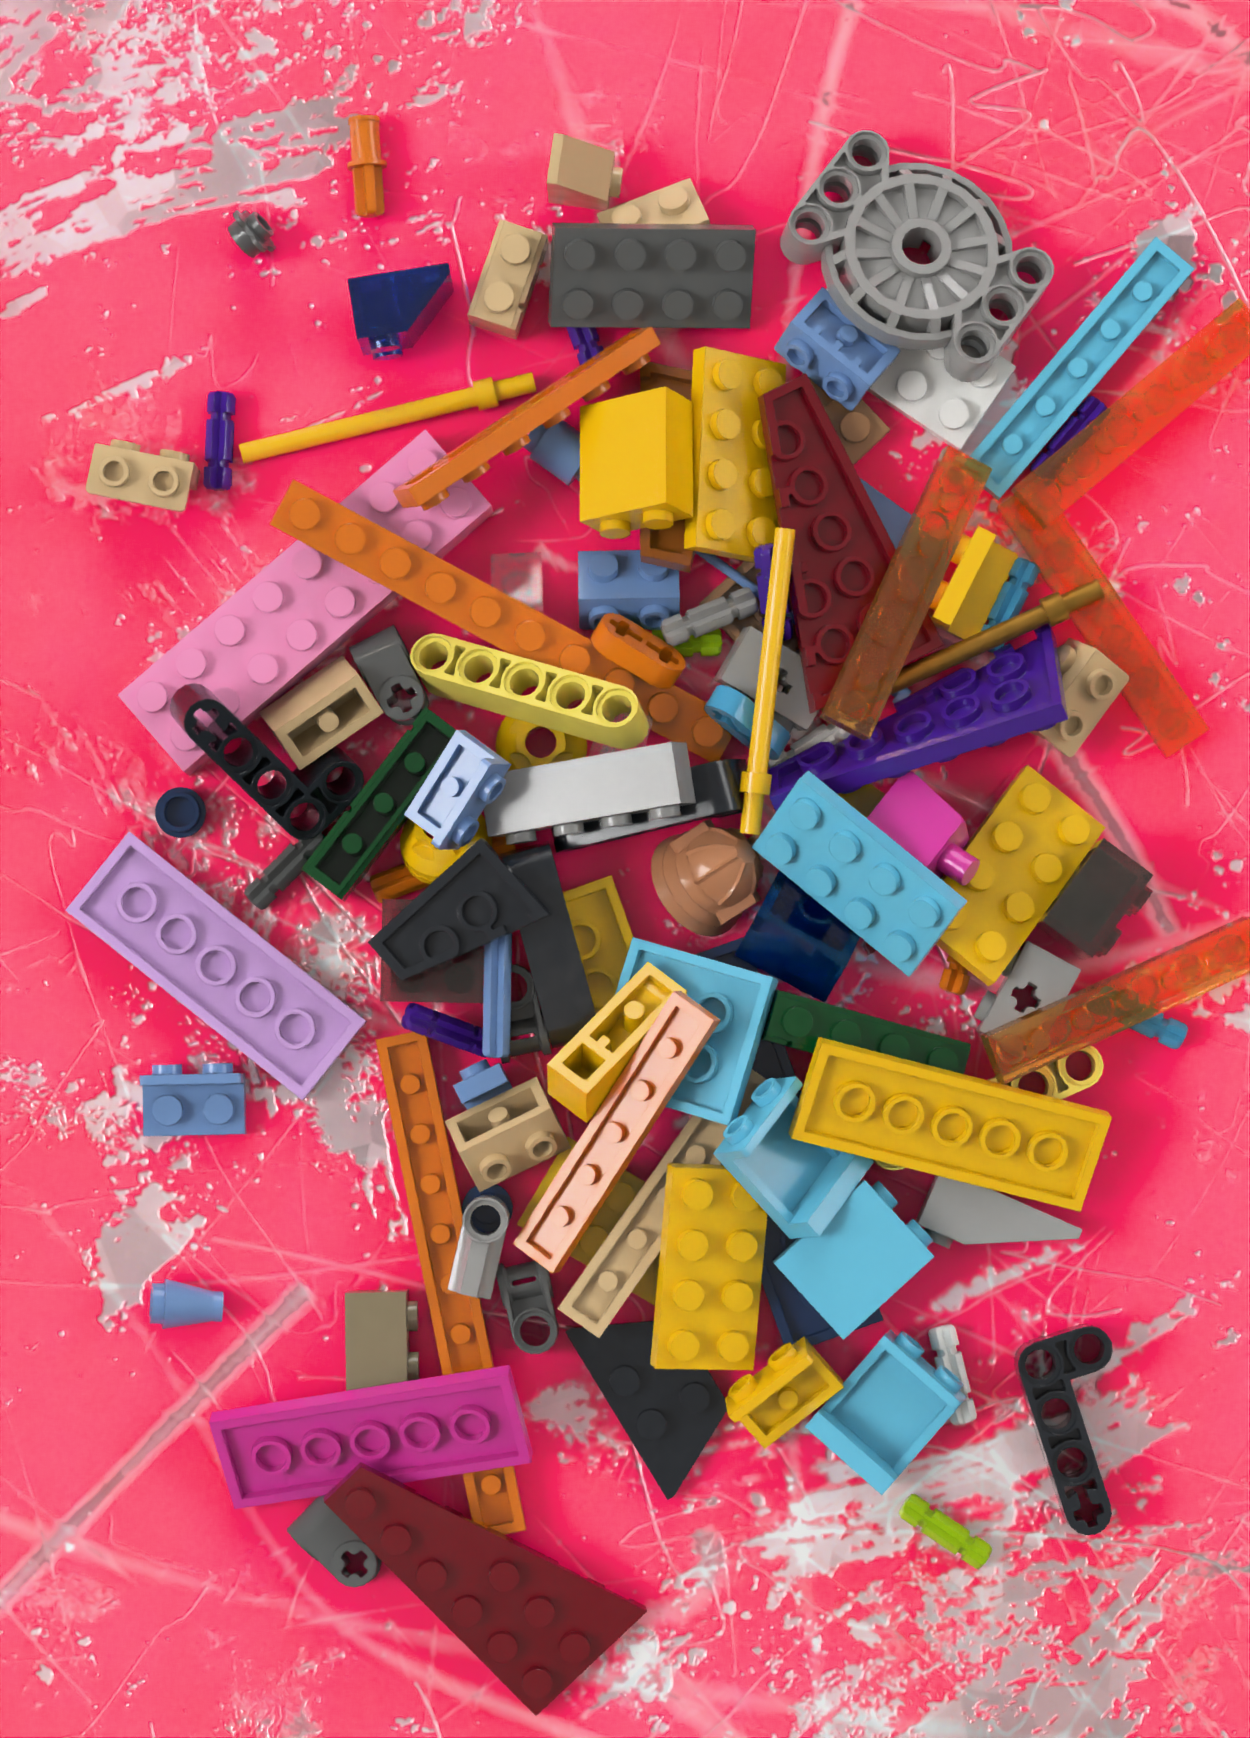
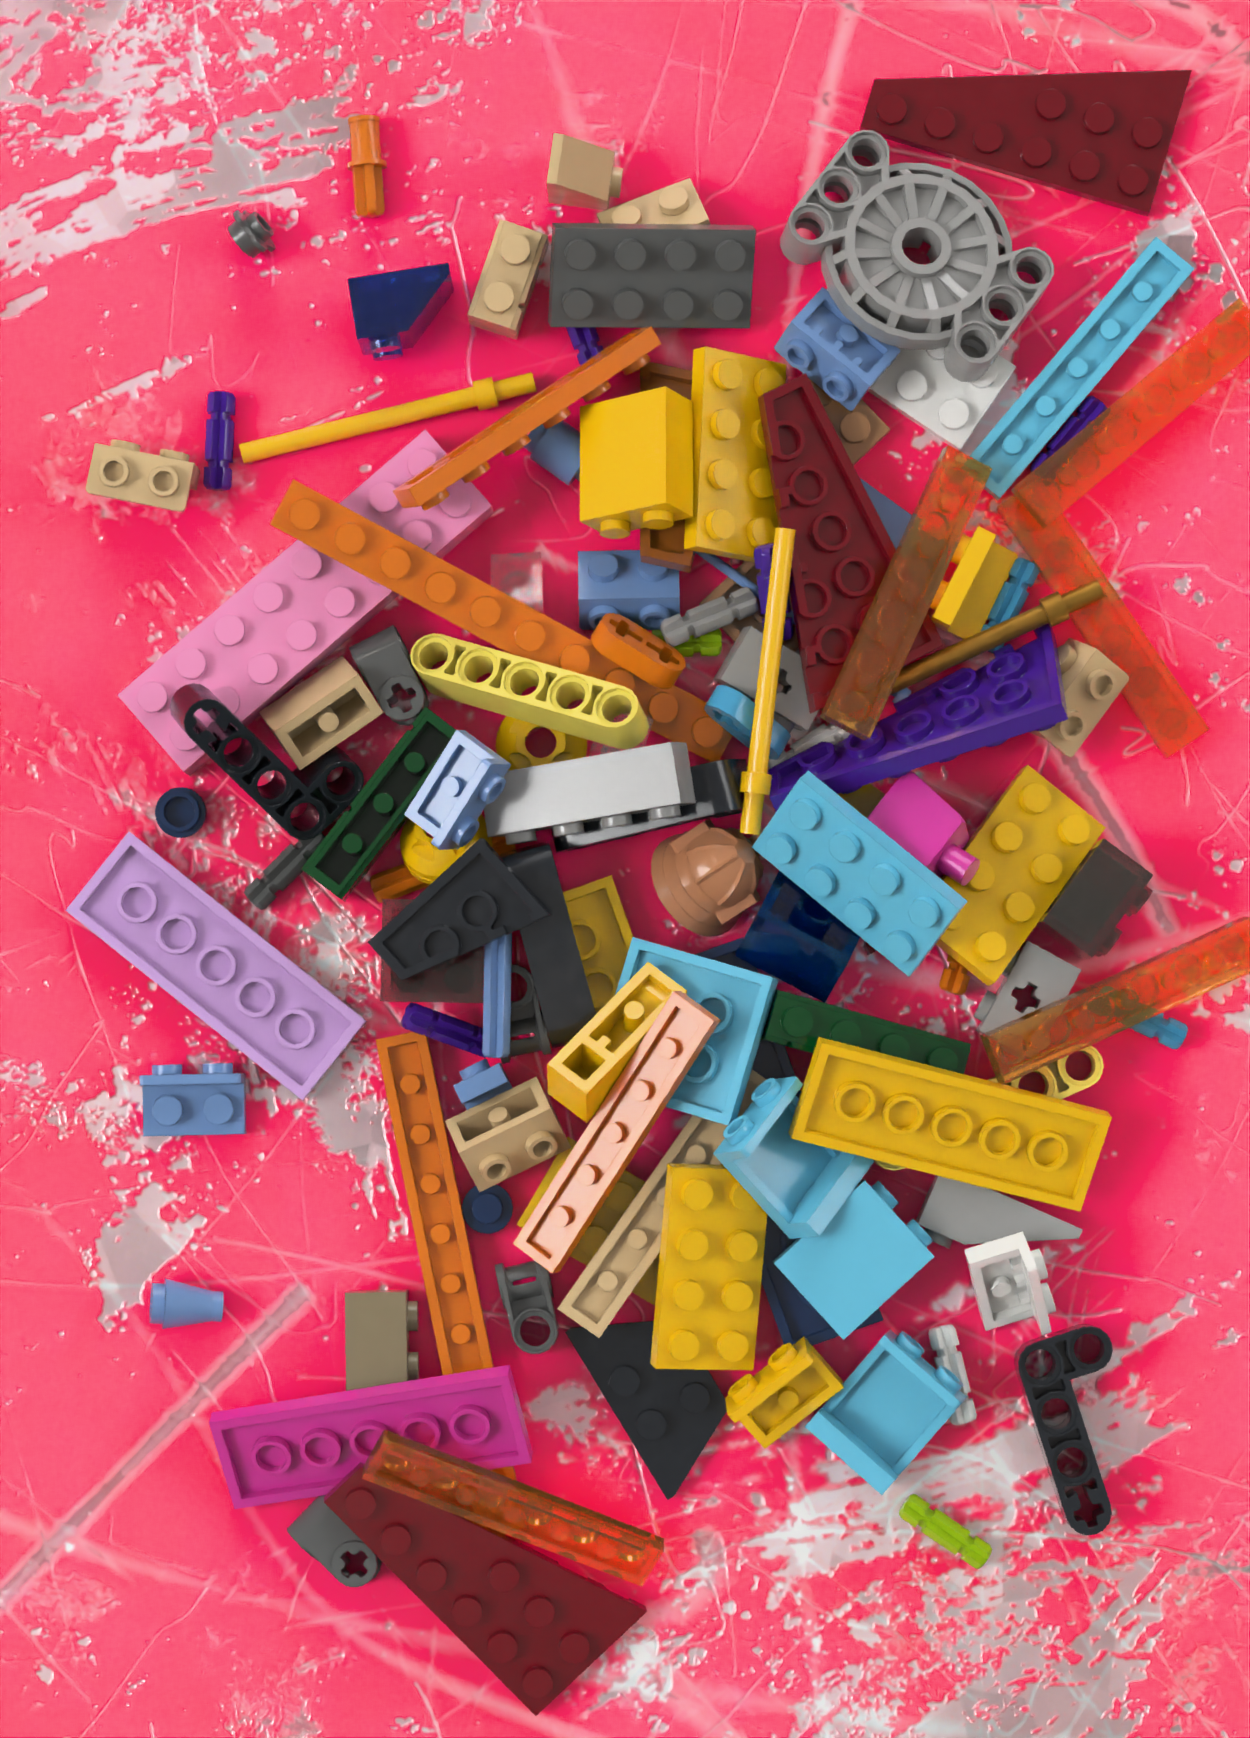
(478, 1252): light grey piece -> none
(513, 1508): none -> clear orange plate
(1009, 1283): none -> white bracket
(1066, 131): none -> dark red wing

